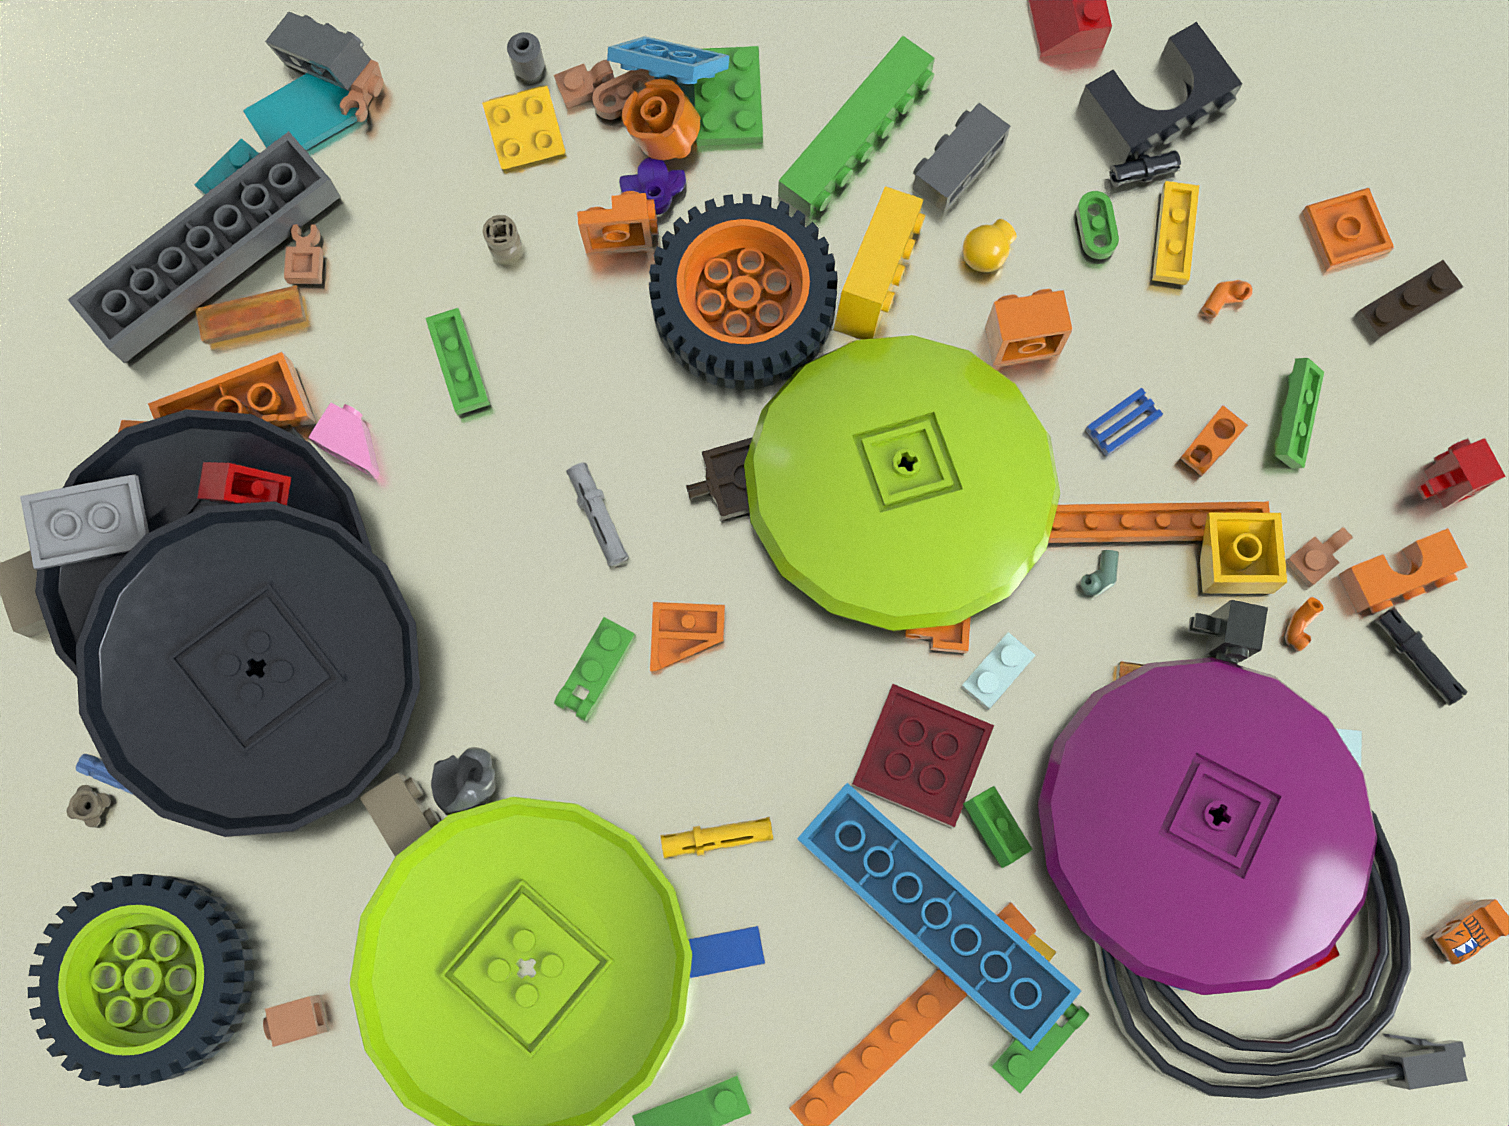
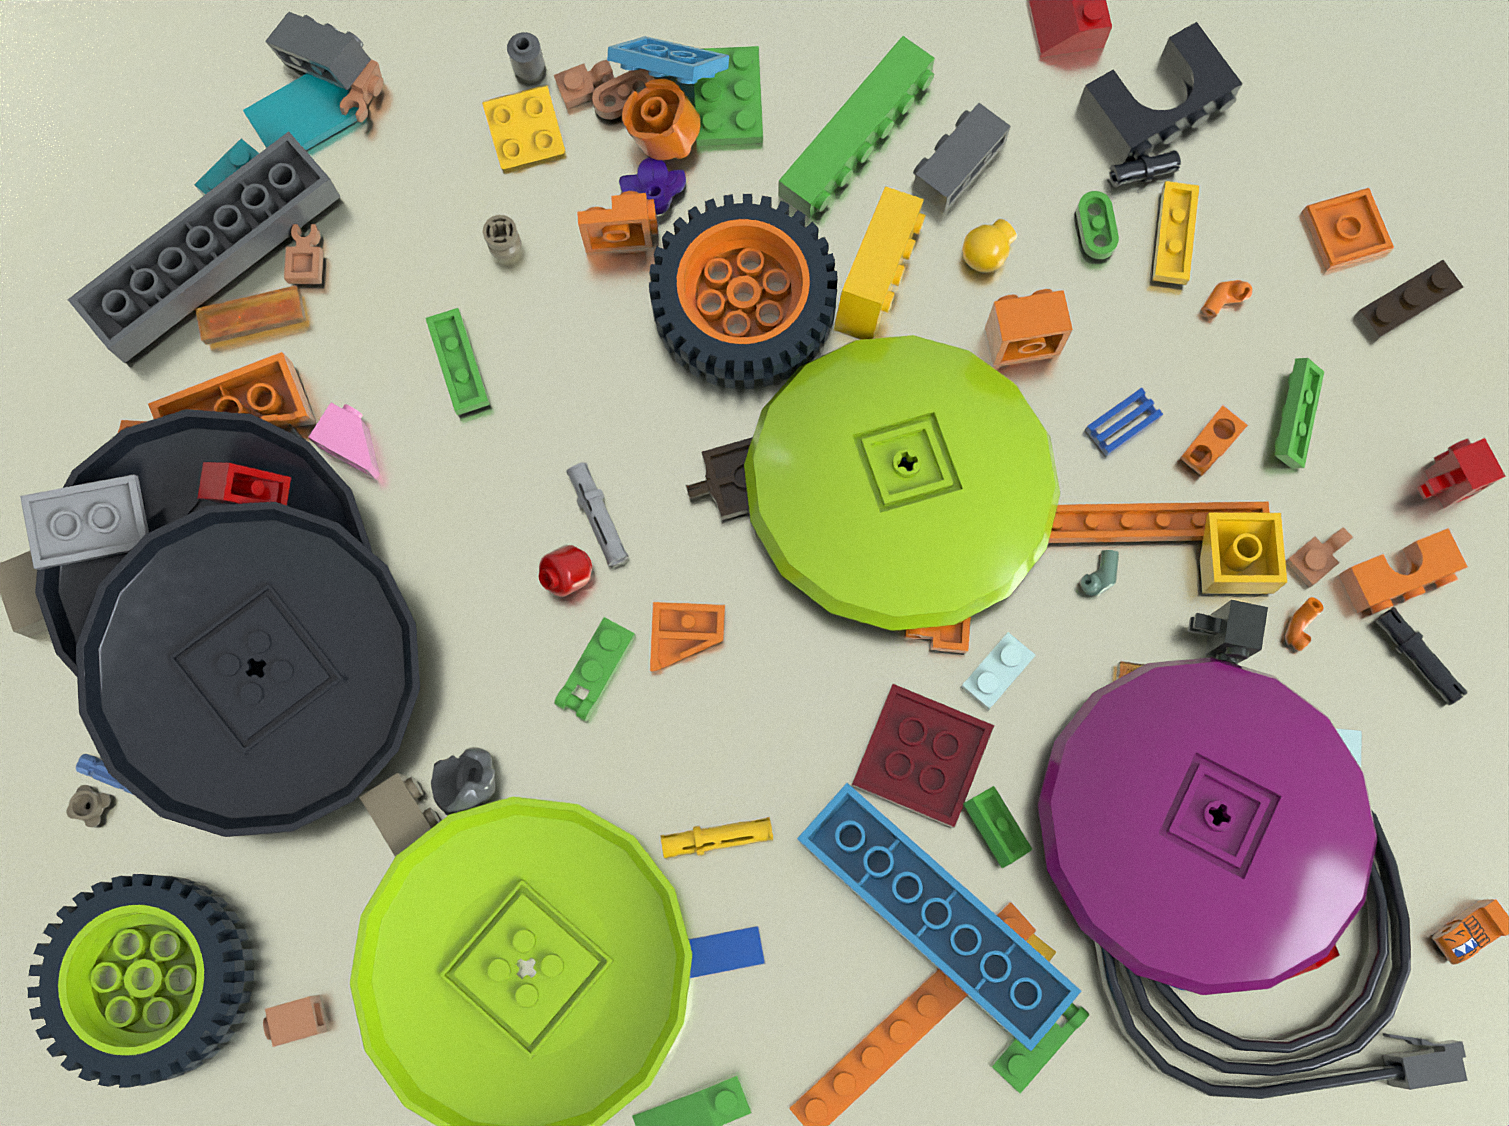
(565, 570): none -> red head

